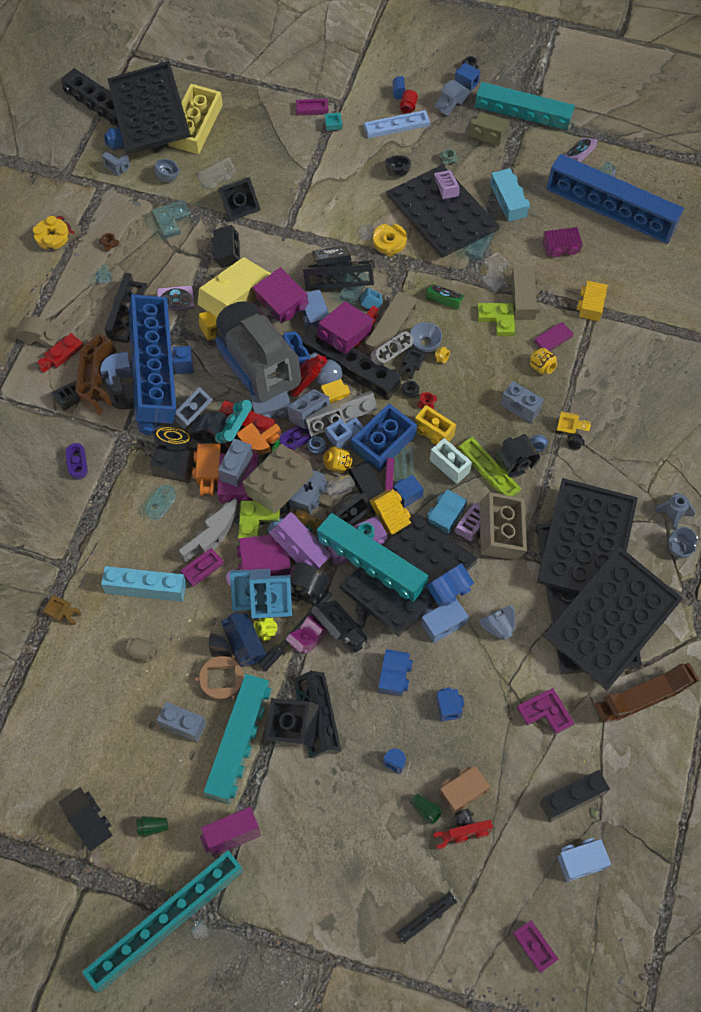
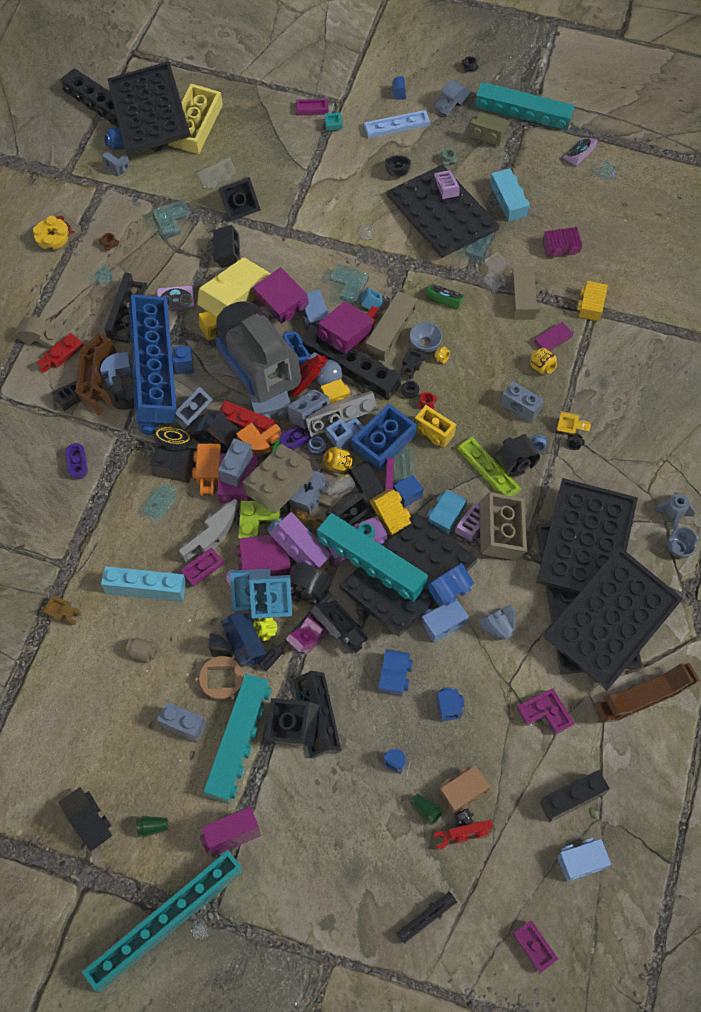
(166, 170): sand blue hair -> none
(234, 421): teal plate -> none
(331, 256): tile -> none
(339, 268): black fence -> none
(388, 247): yellow plate -> none
(388, 353): light grey beam -> none
(408, 101): red brick -> none
(450, 461): light aqua brick -> none
(467, 76): blue brick -> none
(501, 314): lime plate -> none
(614, 198): blue brick -> none

